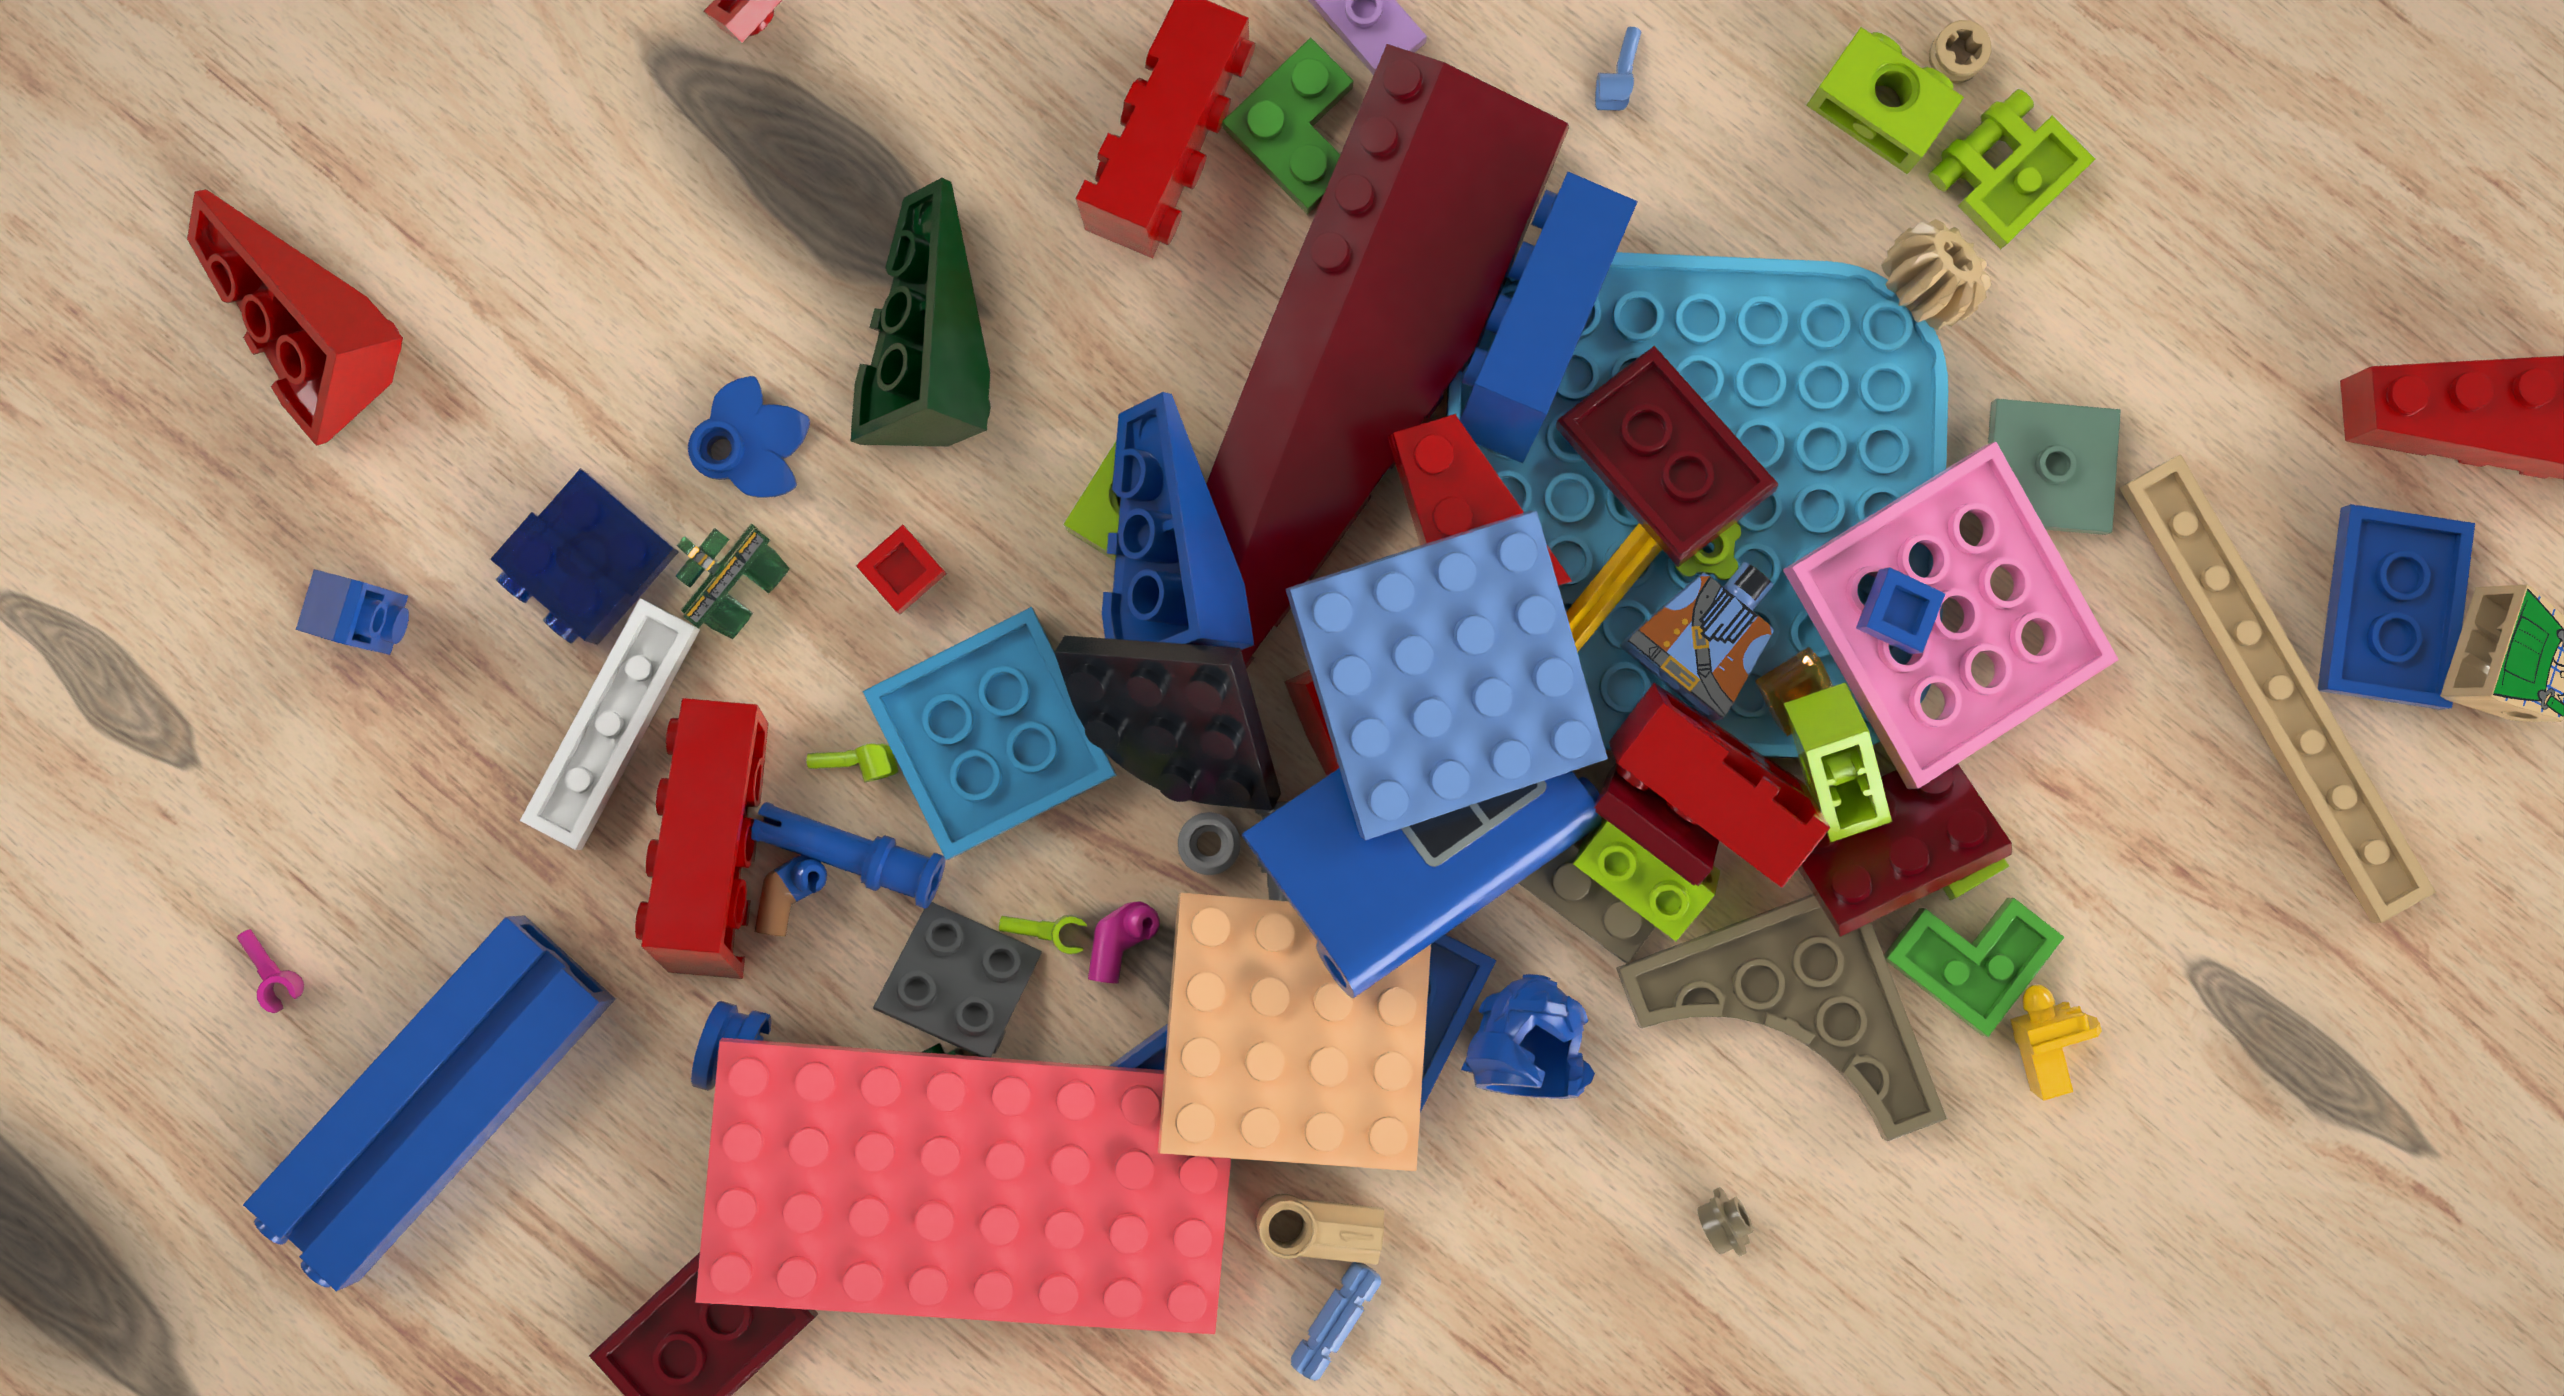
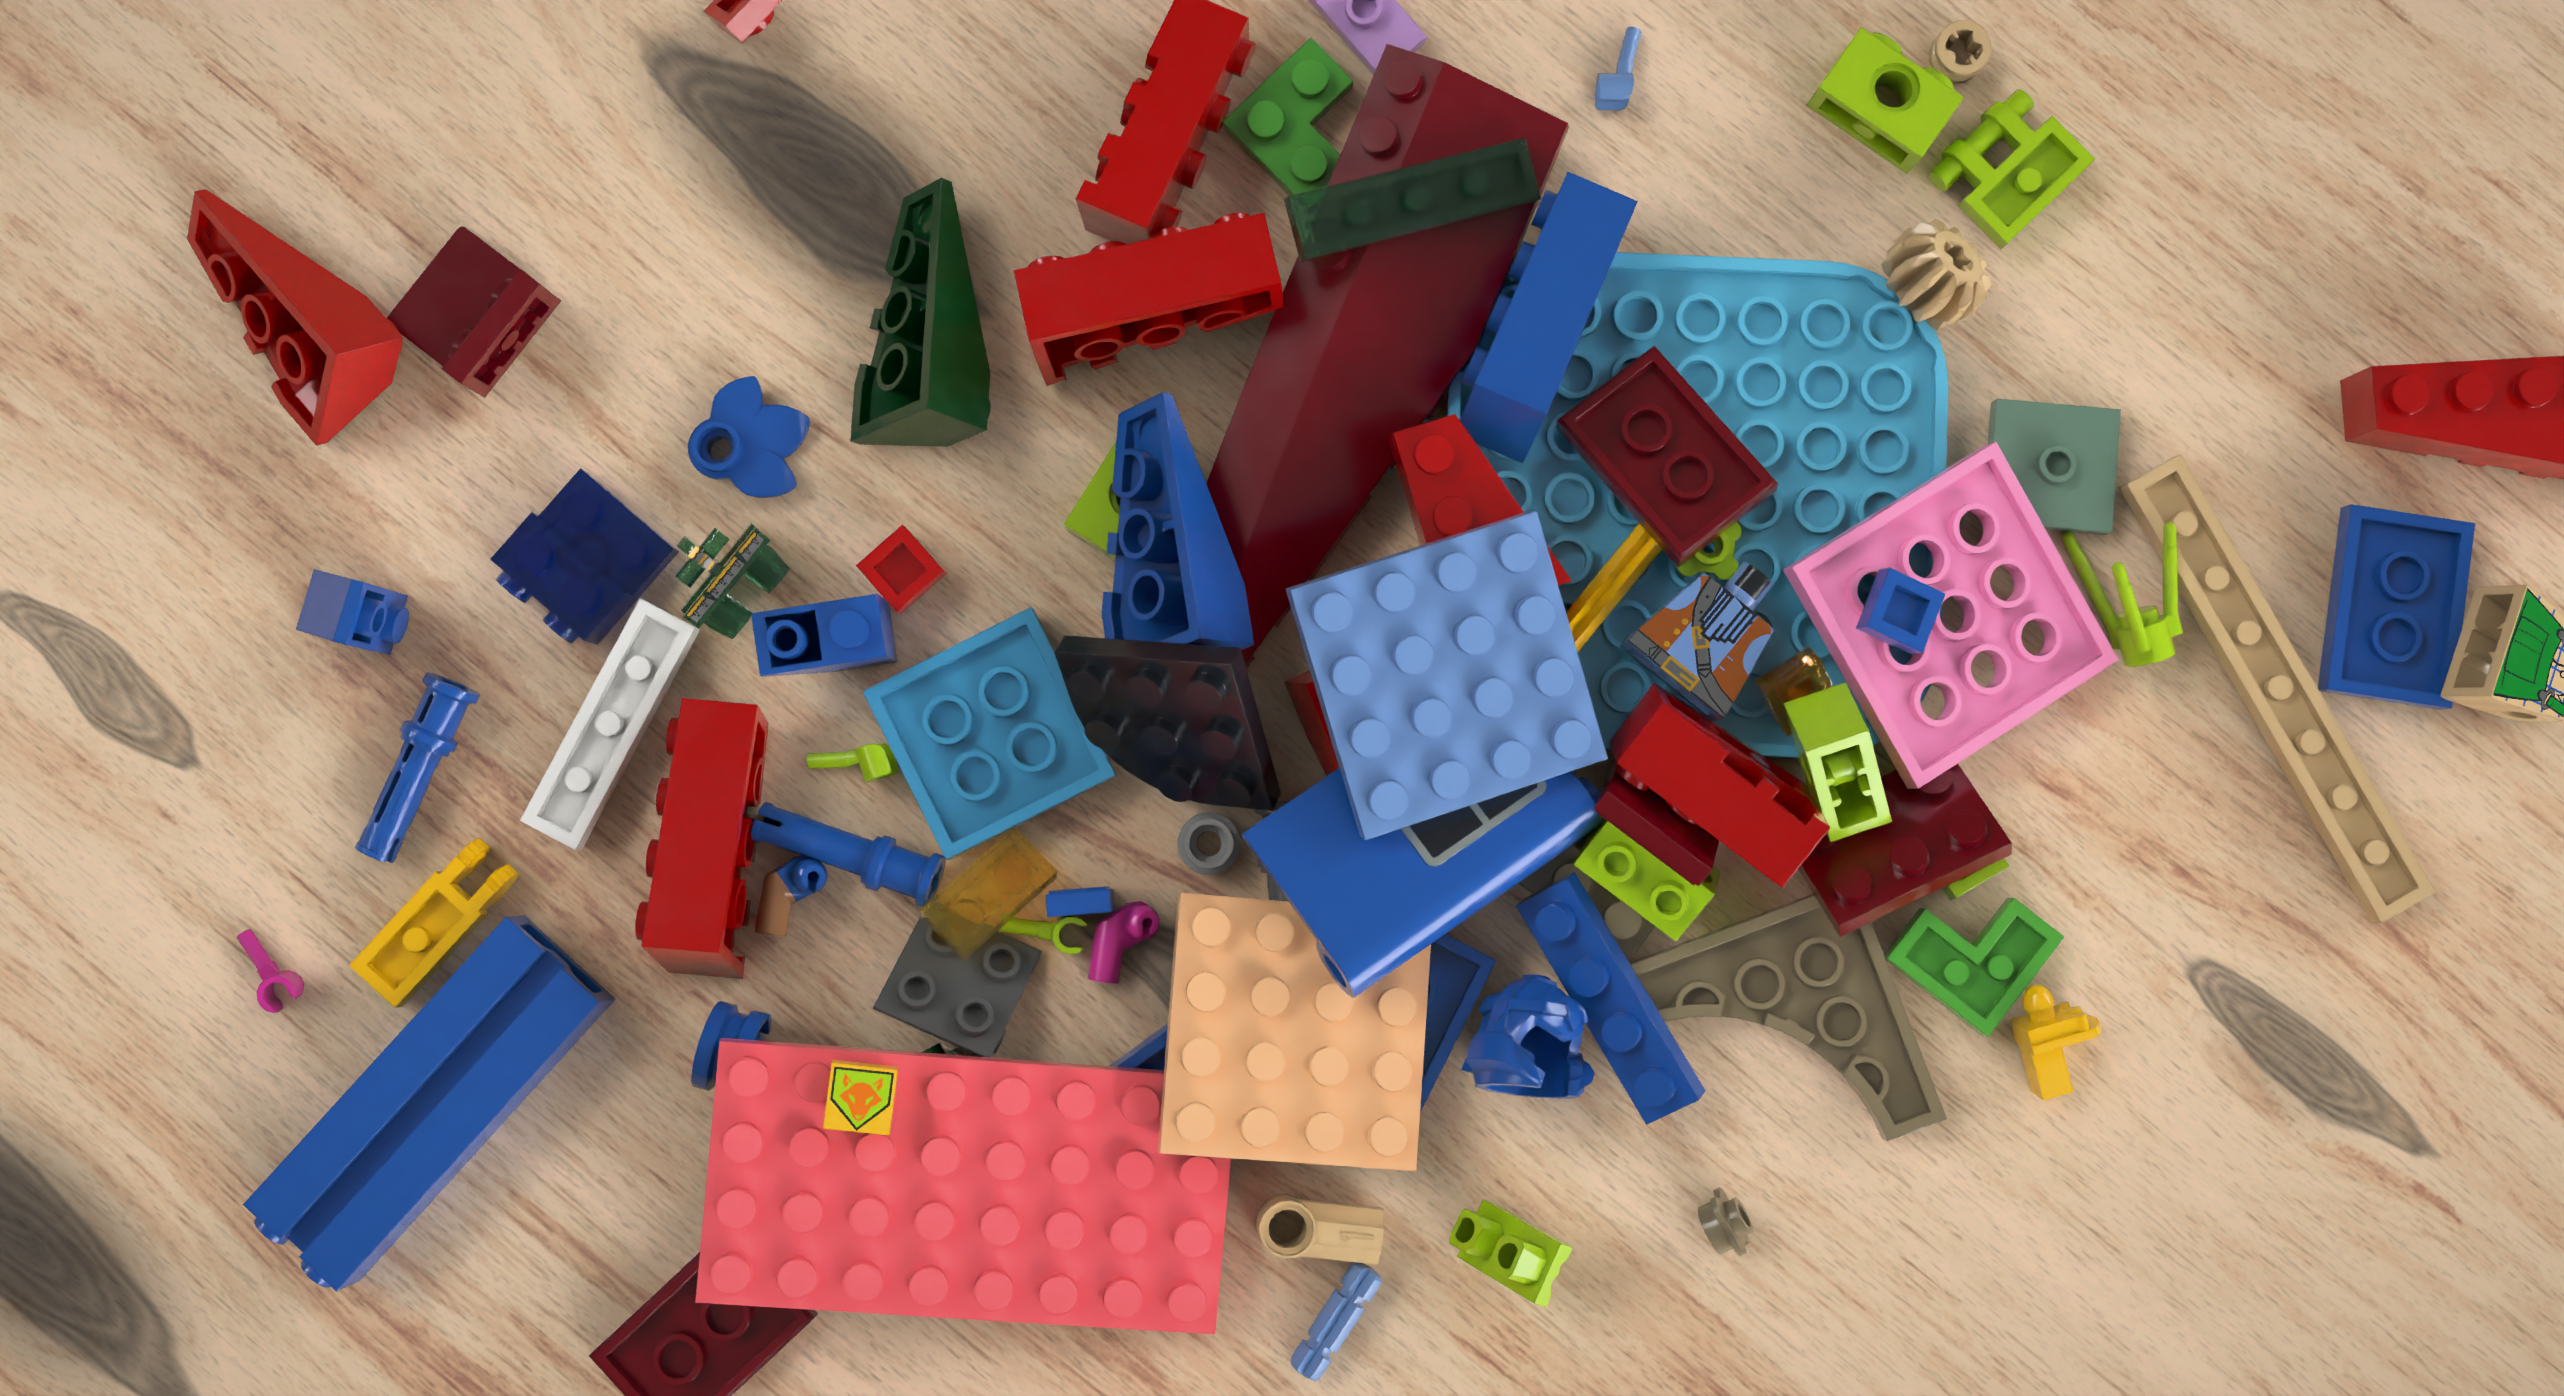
(425, 742): none -> blue pin
(430, 927): none -> yellow hinge
(473, 311): none -> dark red bracket
(824, 636): none -> blue slope
(860, 1097): none -> tile
(988, 893): none -> clear yellow plate
(1080, 901): none -> blue tile
(1147, 291): none -> red wedge
(1412, 199): none -> clear green tile
(1509, 1250): none -> lime hips
(1613, 998): none -> blue plate
(2139, 631): none -> lime plant

